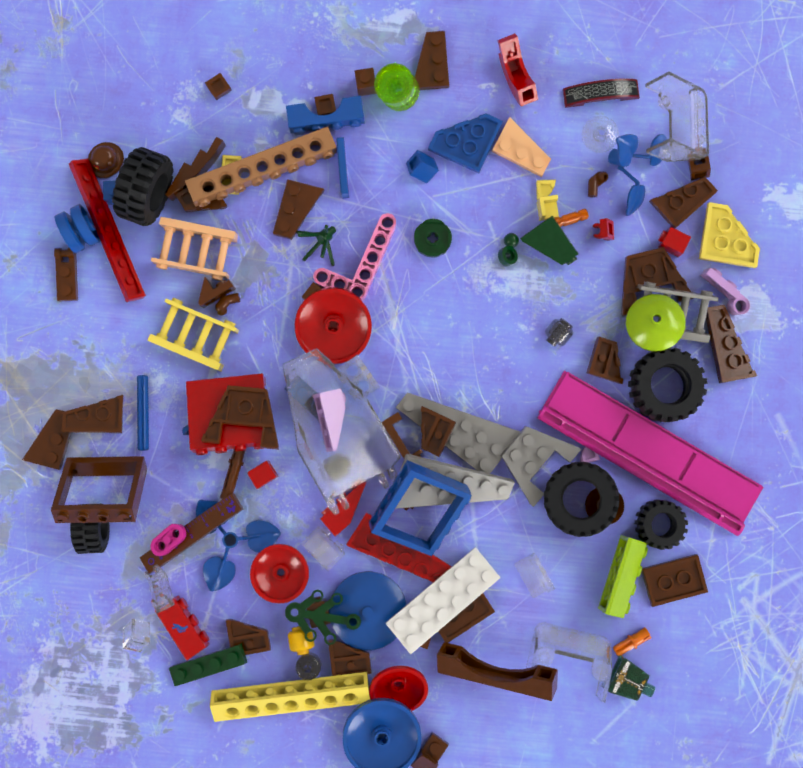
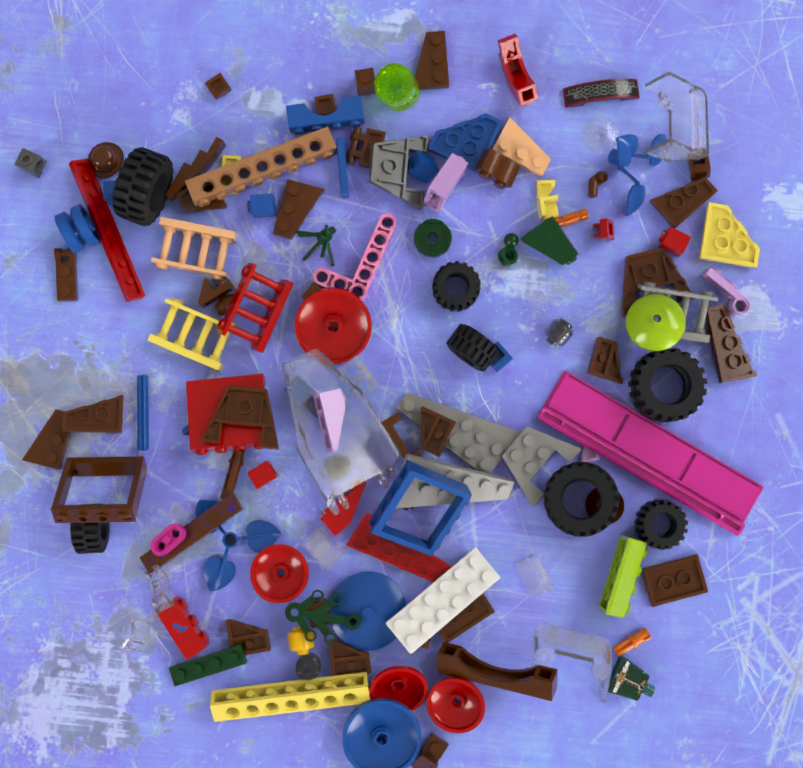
(30, 162): none -> dark grey brick
(262, 205): none -> blue brick
(273, 305): none -> red fence
(372, 136): none -> reddish brown plate
(390, 167): none -> wing
(445, 182): none -> lavender slope
(454, 714): none -> red dish
(456, 270): none -> black tyre
(472, 347): none -> black tyre
(497, 168): none -> reddish brown brick
(501, 359): none -> blue panel

